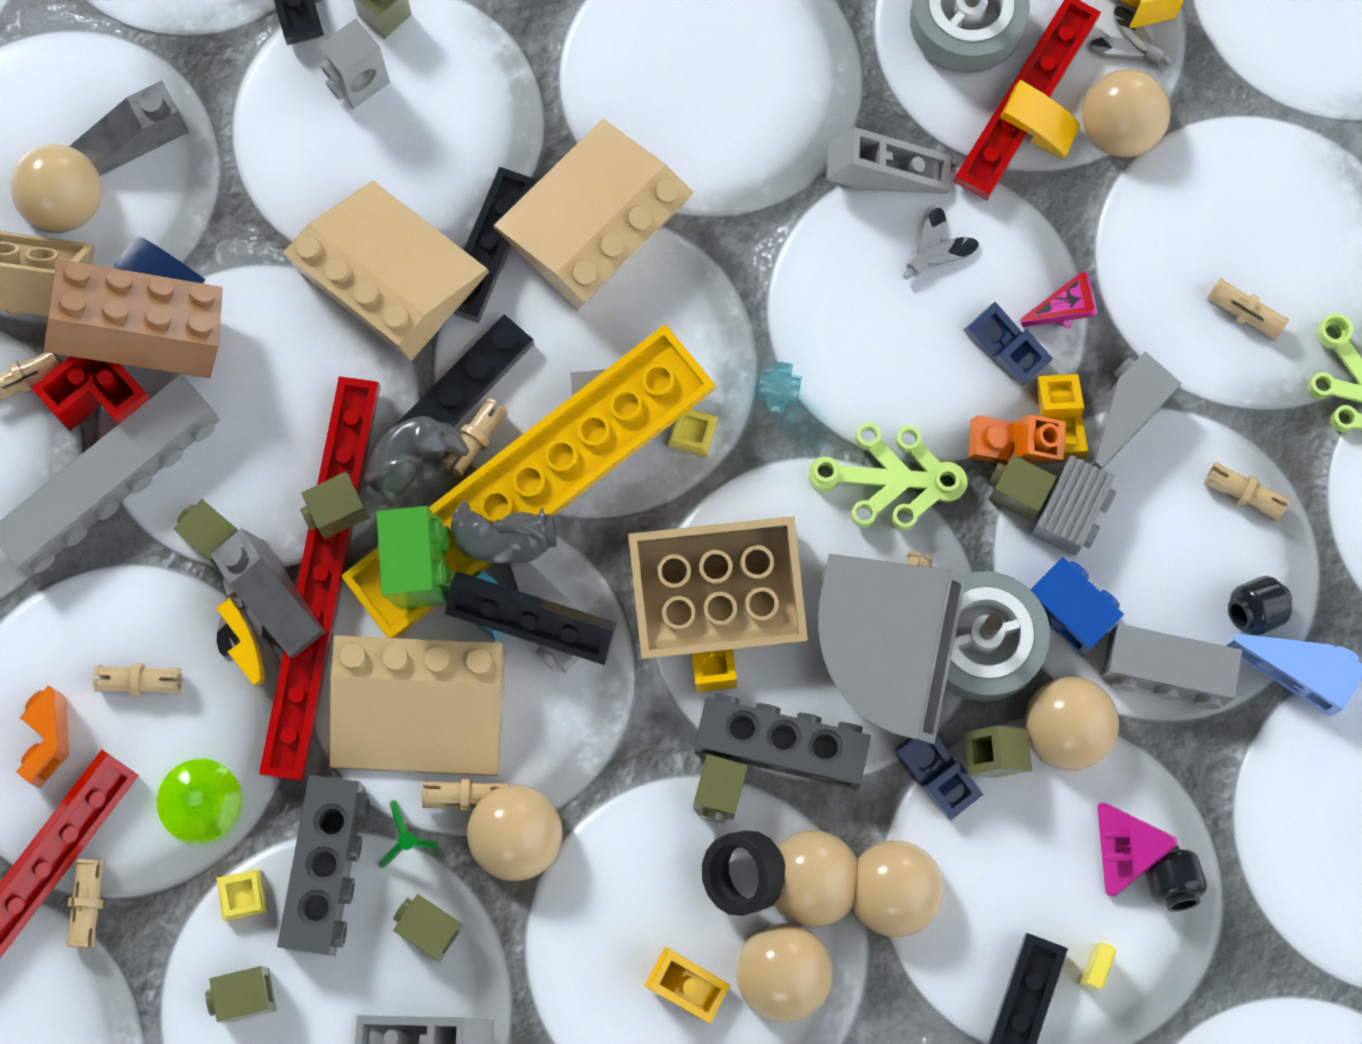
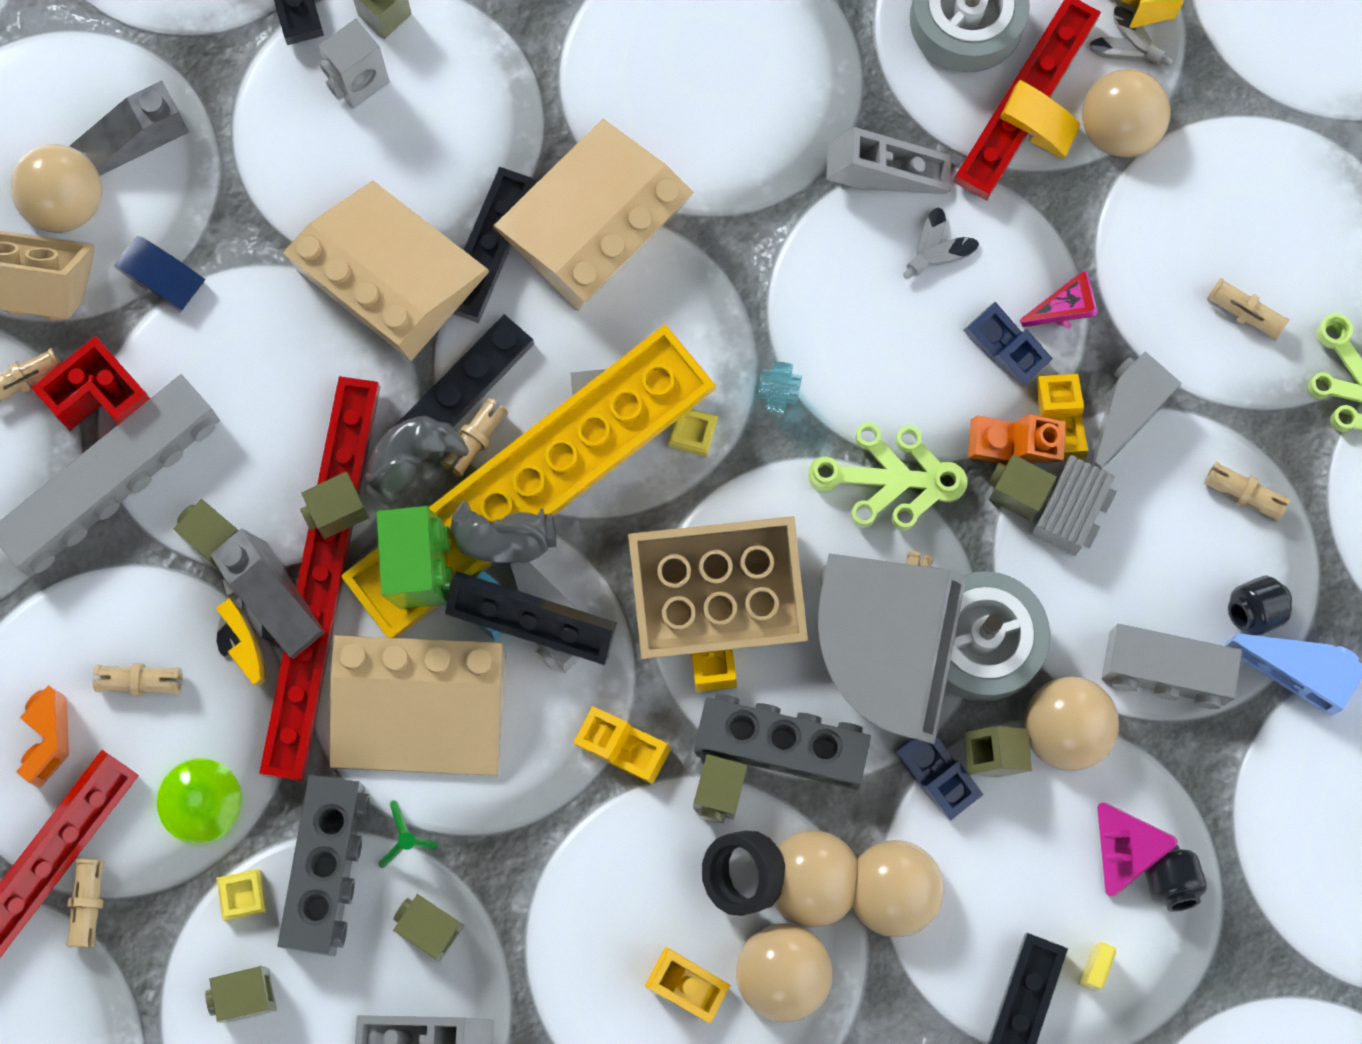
(133, 319): medium nougat brick -> none
(456, 795): tan pin -> none
(514, 833): tan piece -> none
(622, 745): none -> yellow slope
(1076, 606): blue brick -> none

